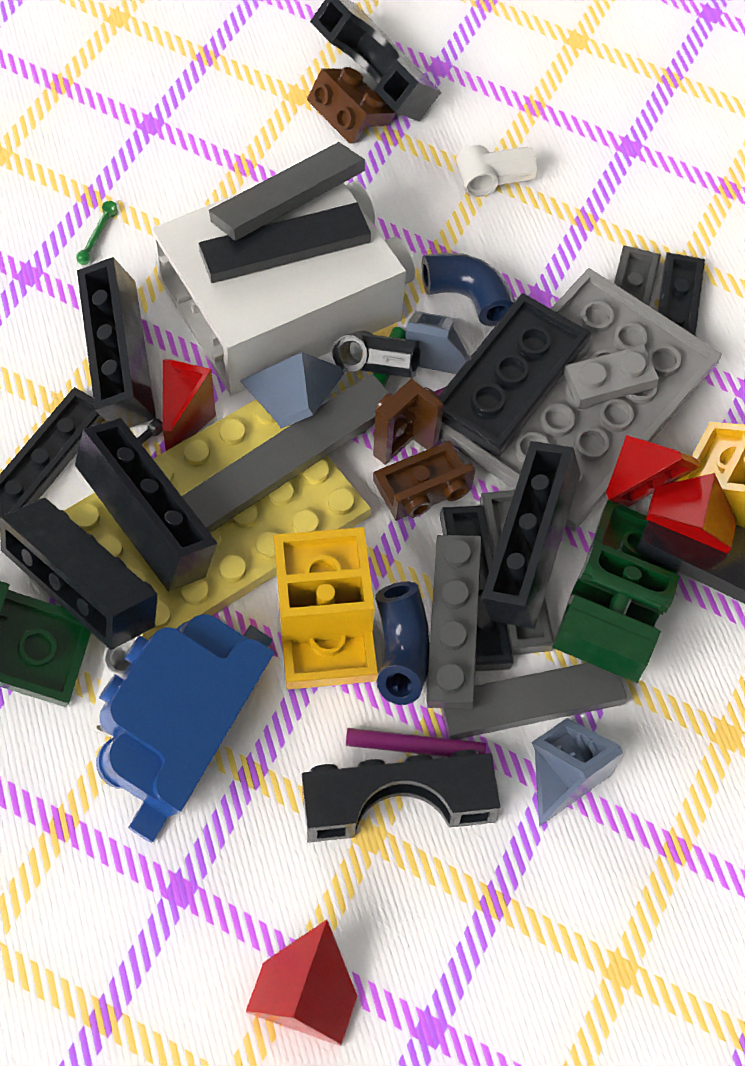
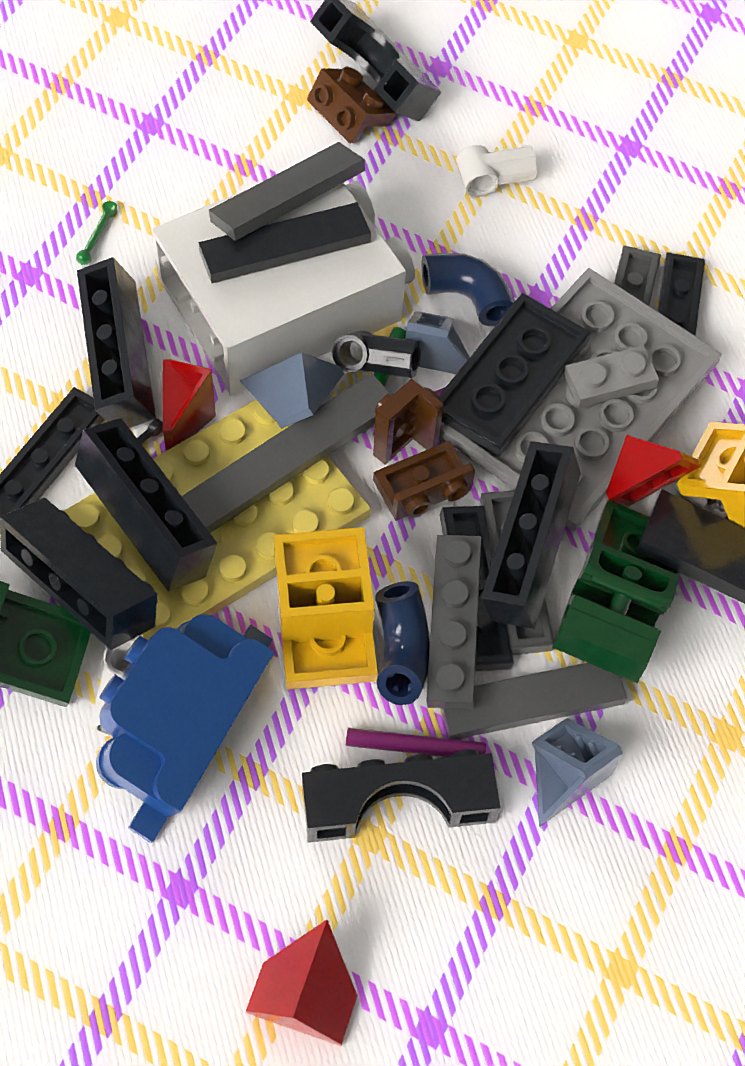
(695, 510): red slope -> none

